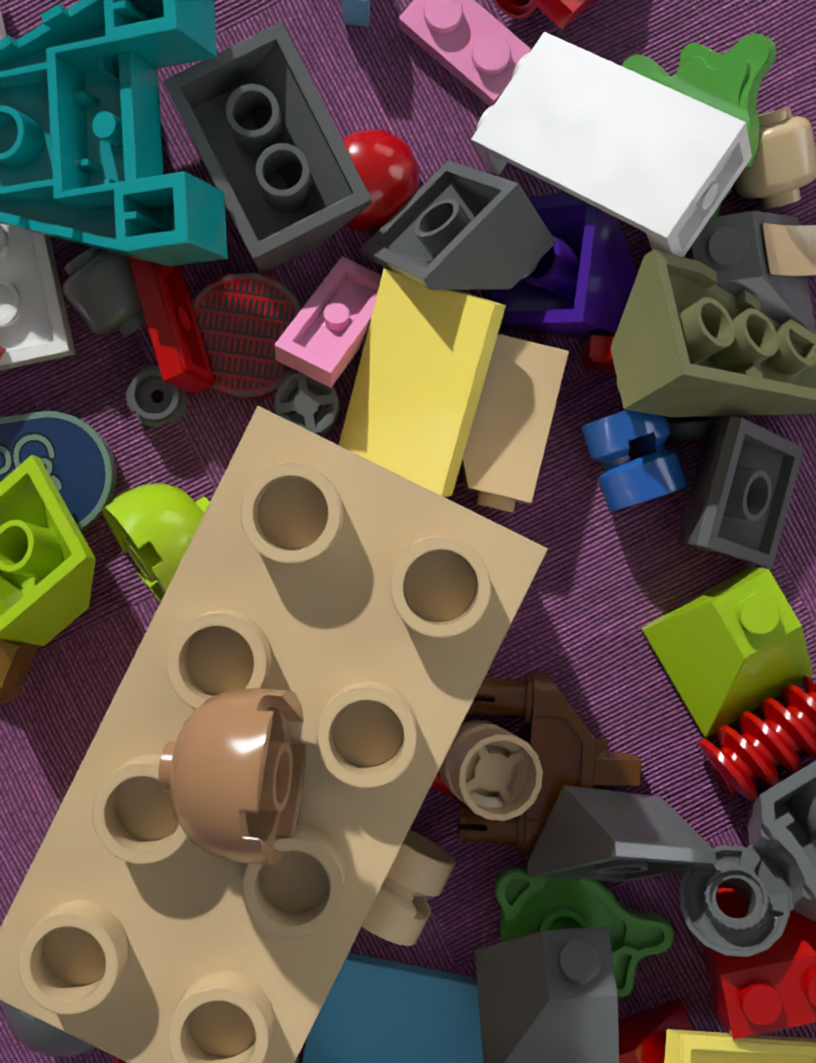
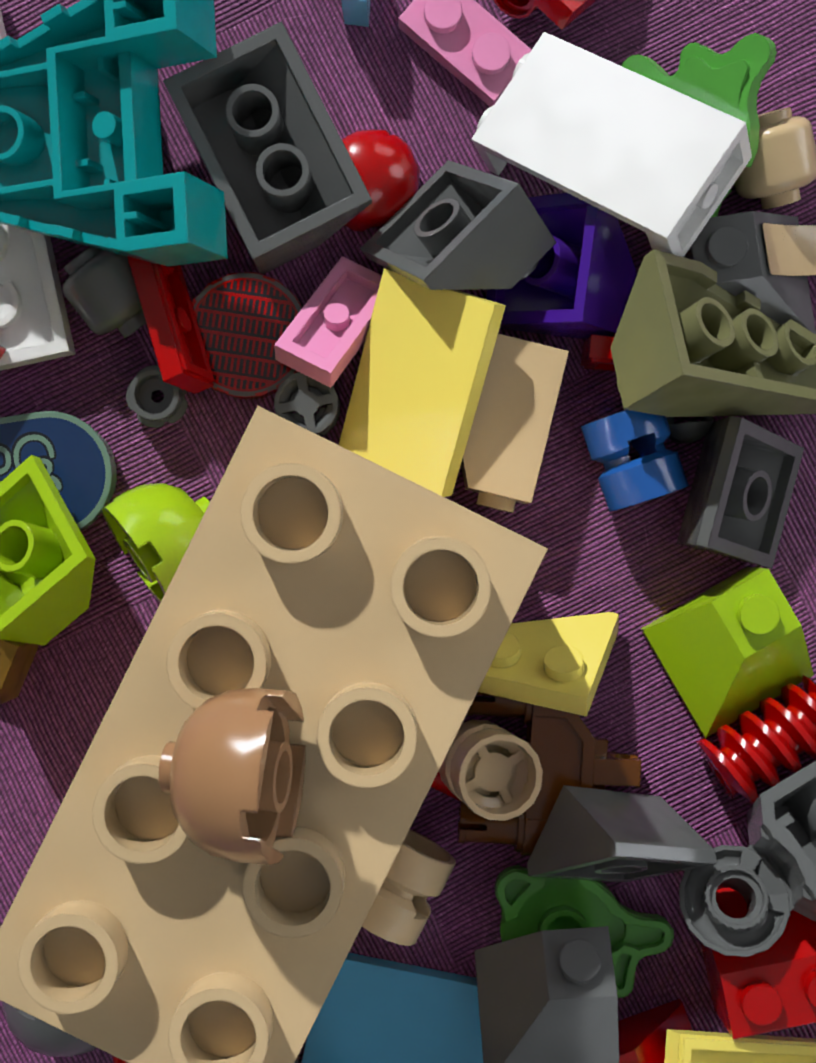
(553, 661): none -> light yellow wing

